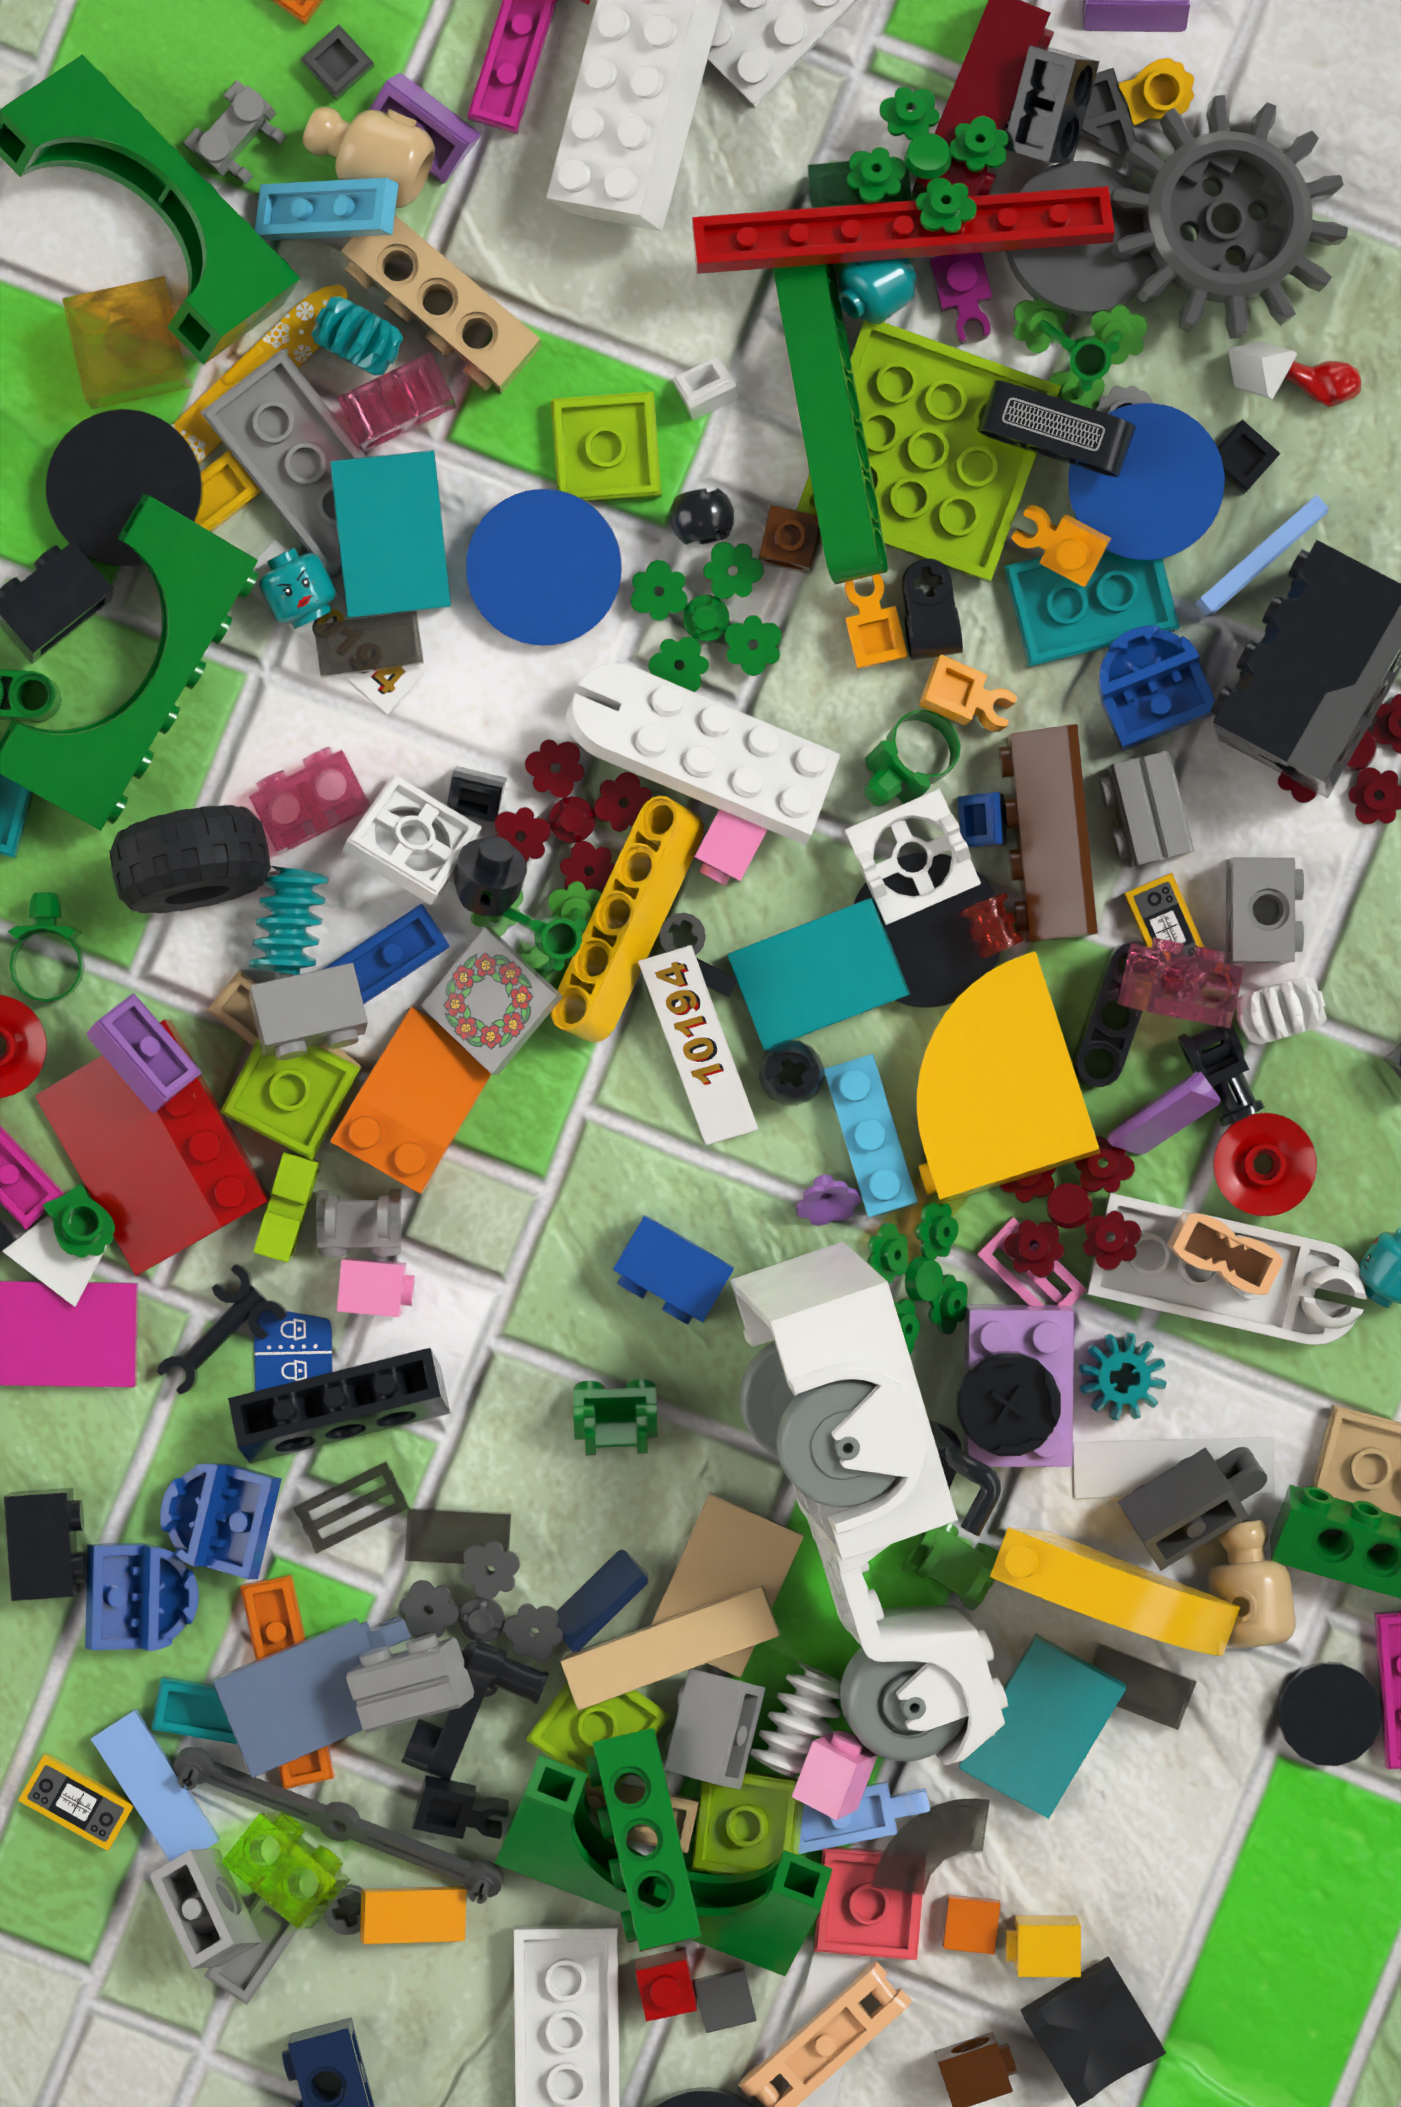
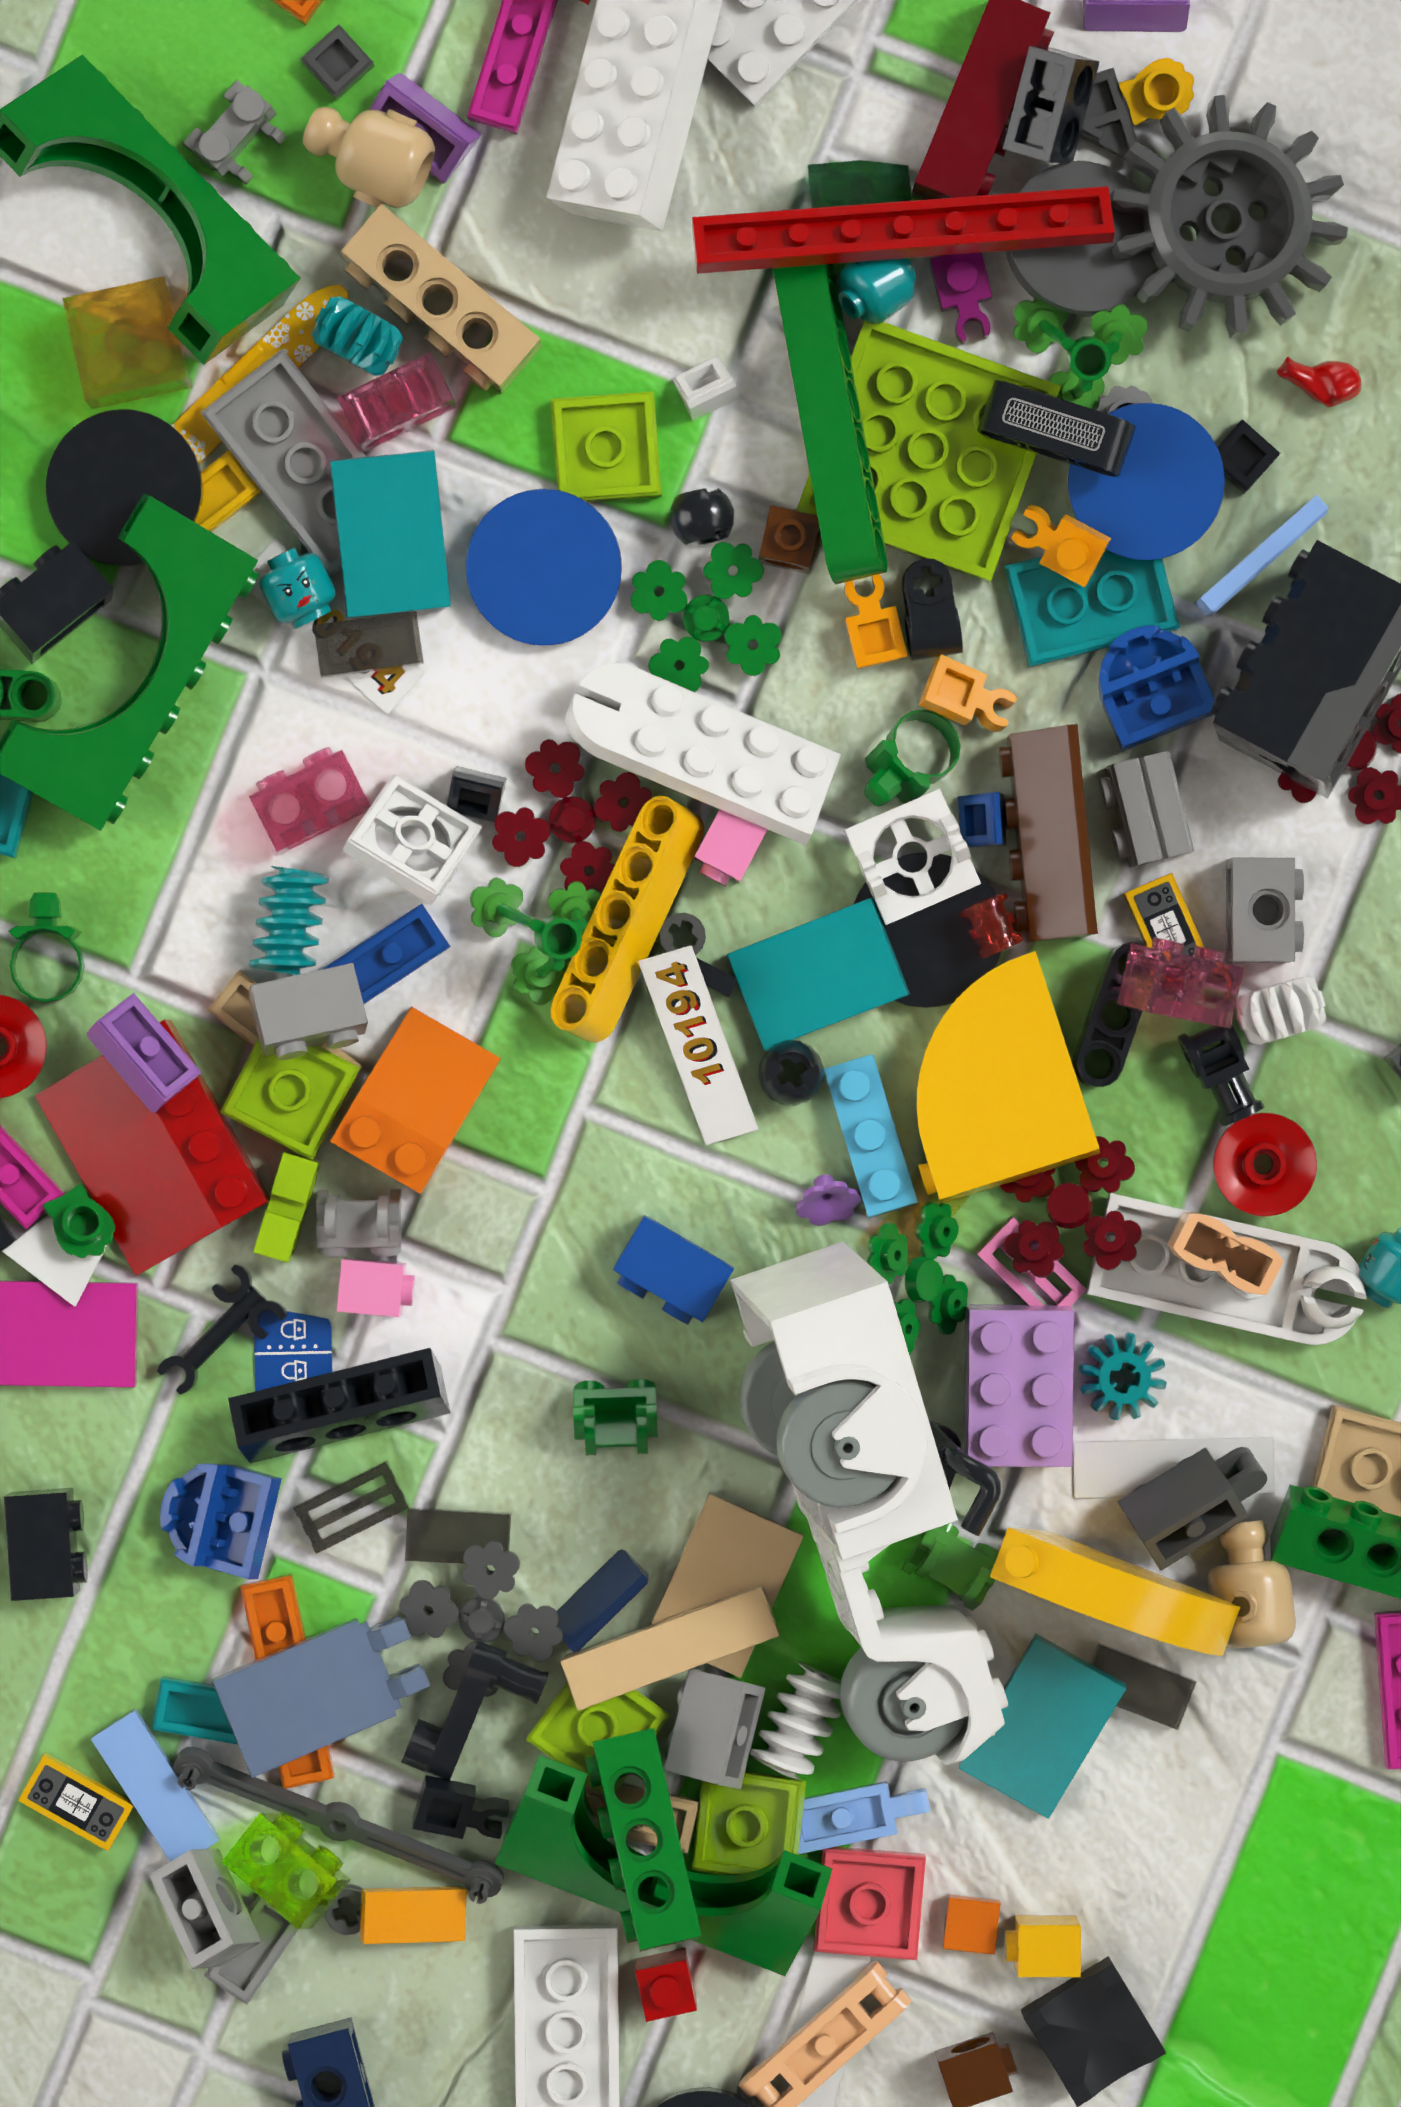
(136, 1596): blue slope -> none
(190, 859): black tyre -> none
(326, 209): medium azure plate -> none
(410, 1682): light grey brick -> none
(491, 1001): tile -> none
(493, 867): black piece -> none
(725, 2000): dark grey tile -> none
(835, 1774): bright pink brick -> none
(927, 158): green plant -> none
(928, 1841): clear smoke tile -> none
(1008, 1403): black tile -> none
(1165, 1115): medium lavender slope -> none
(1260, 367): white slope -> none
(1329, 1713): black tile -> none

